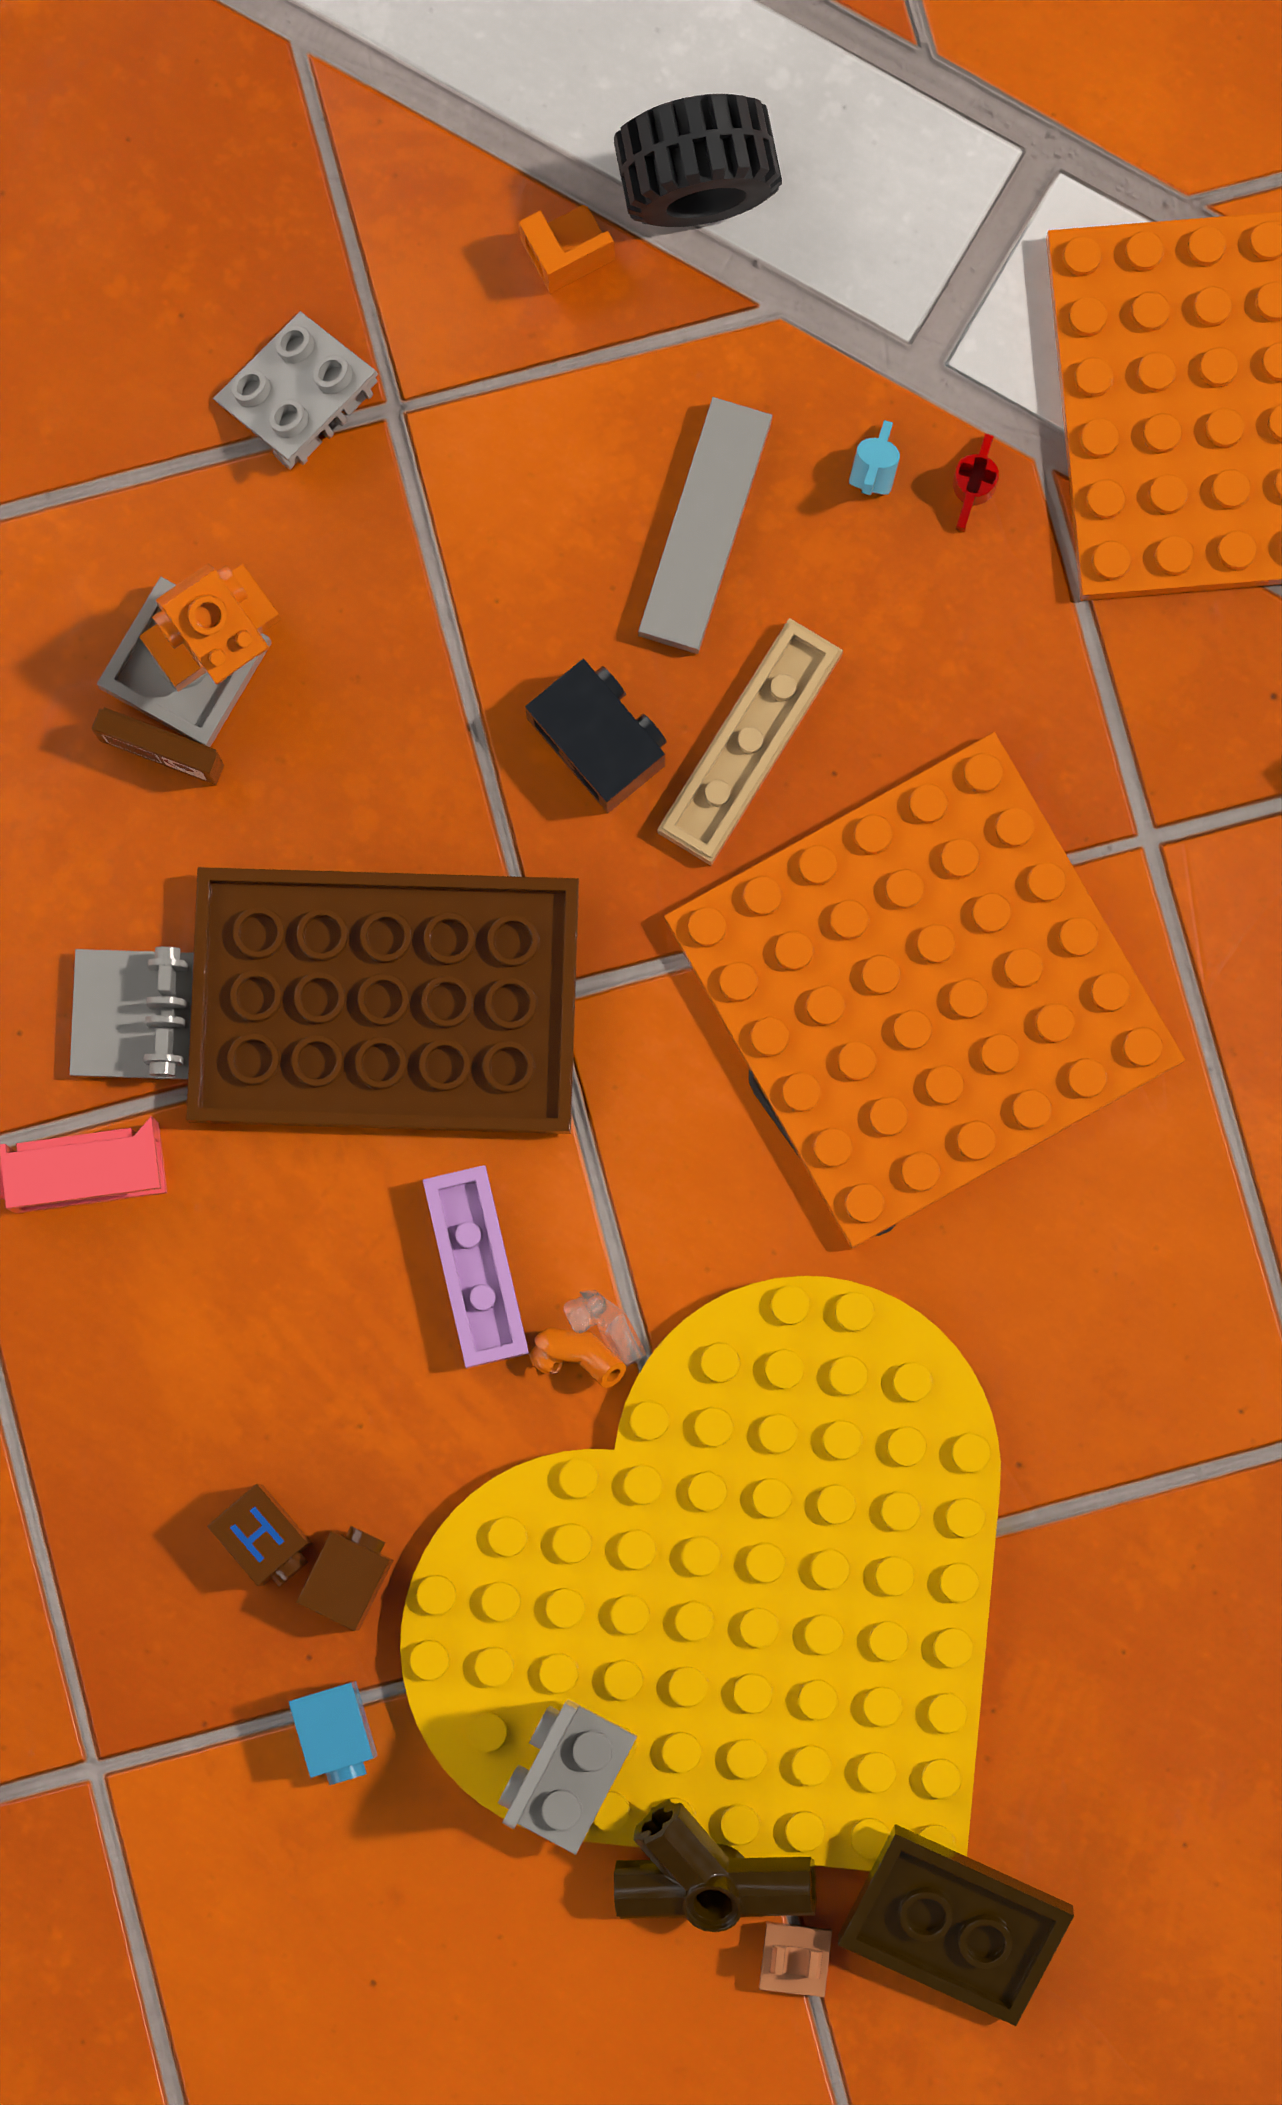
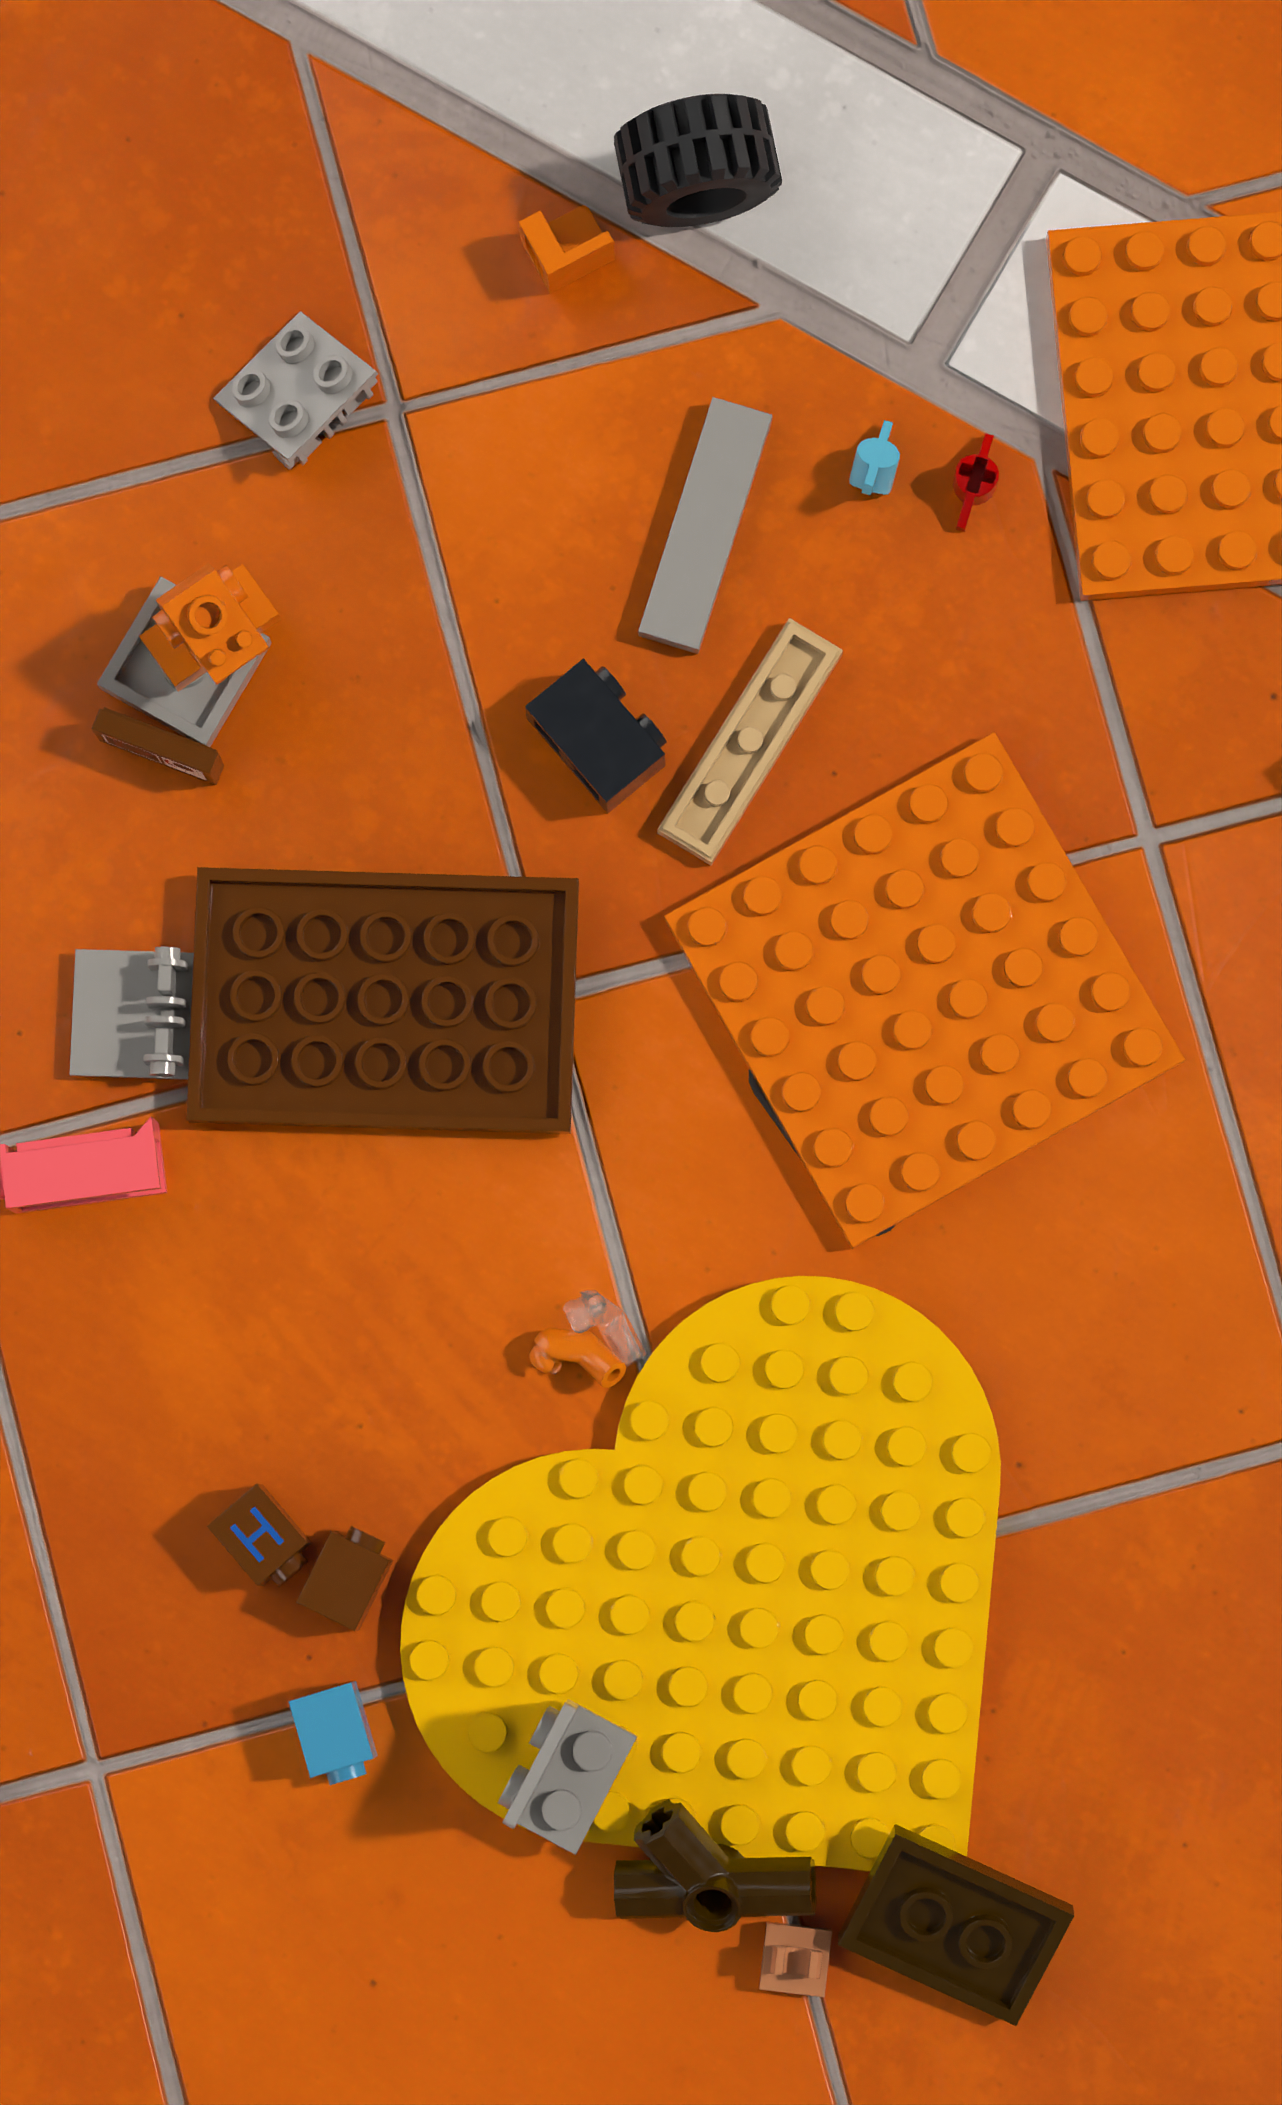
(475, 1266): lavender plate -> none

